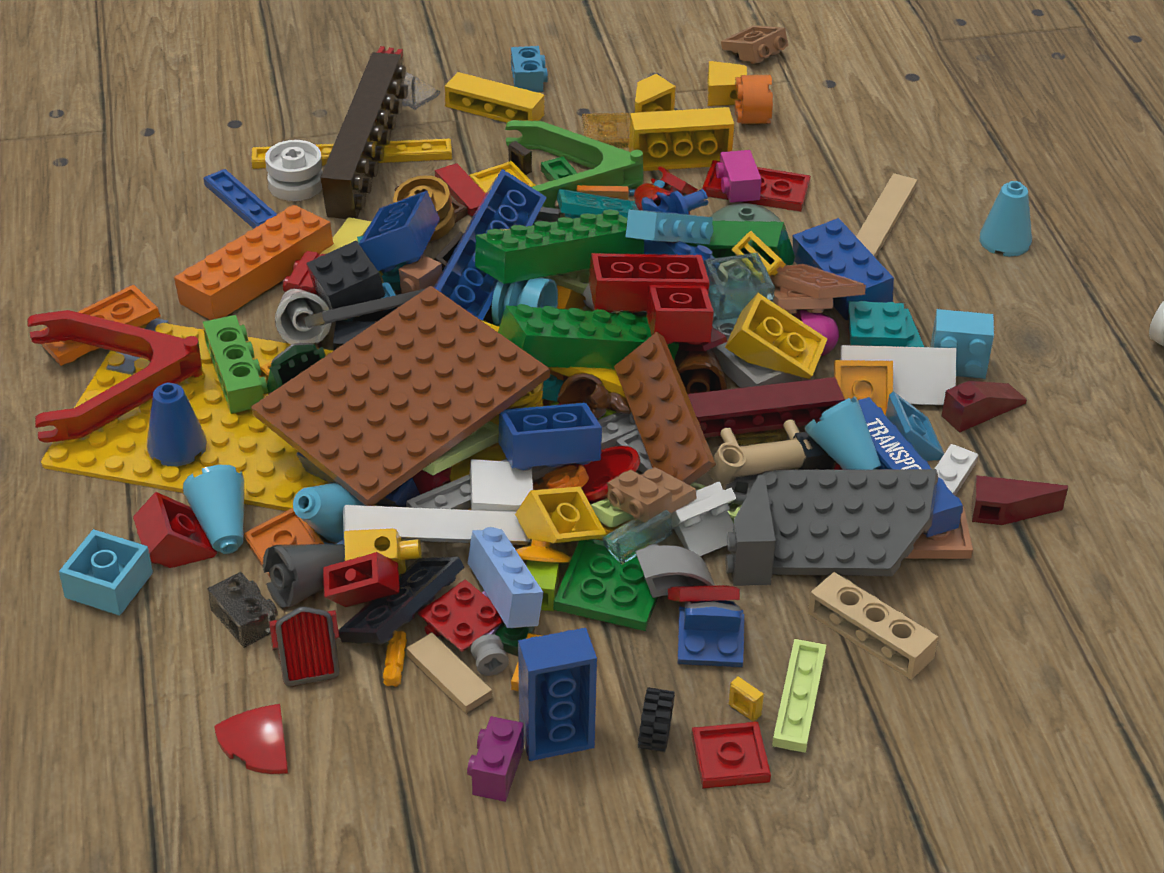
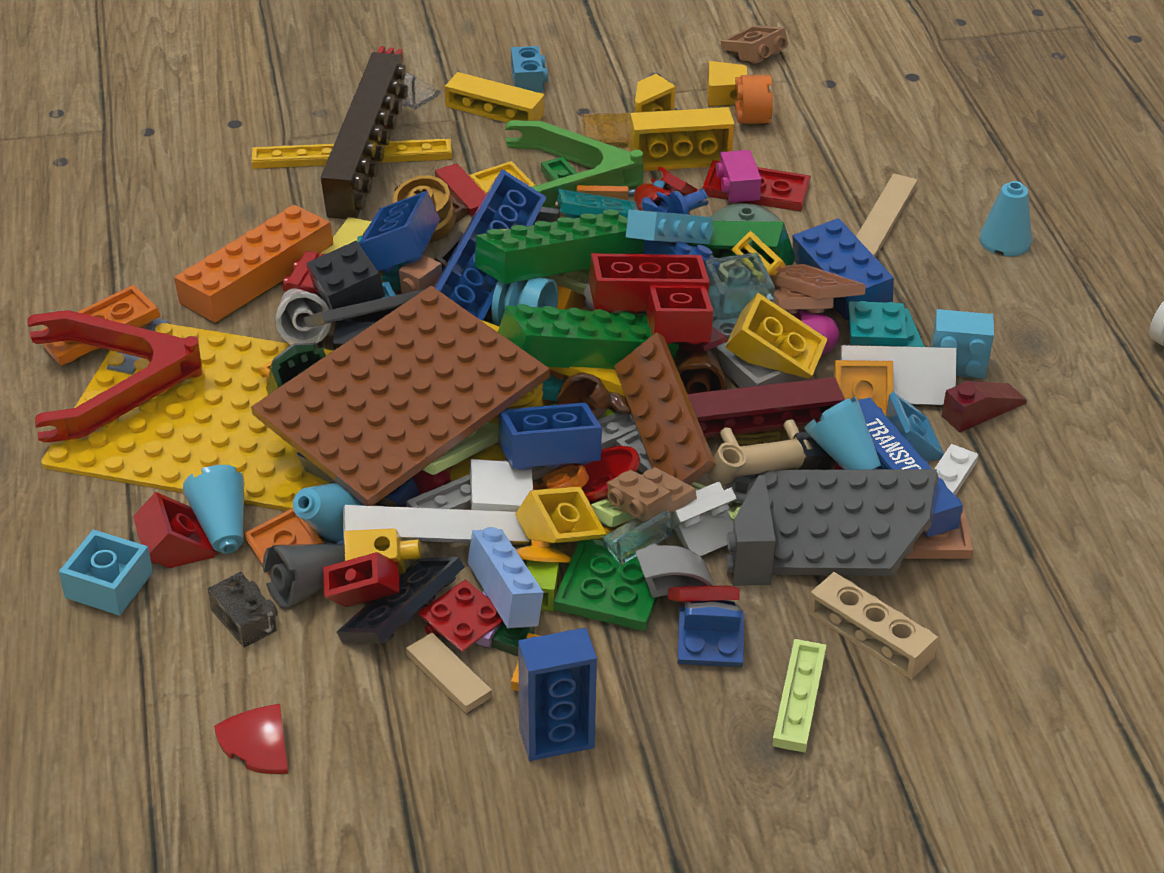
(174, 428): blue cone -> none
(234, 363): bright green brick -> none
(238, 198): blue tile -> none
(294, 170): white wheel -> none
(306, 645): red piece -> none
(394, 659): light orange axle -> none
(489, 655): light grey wheel -> none
(497, 758): magenta brick -> none
(520, 157): dark brown tile -> none
(656, 719): black tyre -> none
(730, 755): red tile -> none
(746, 699): yellow tile -> none
(1012, 500): dark red slope -> none

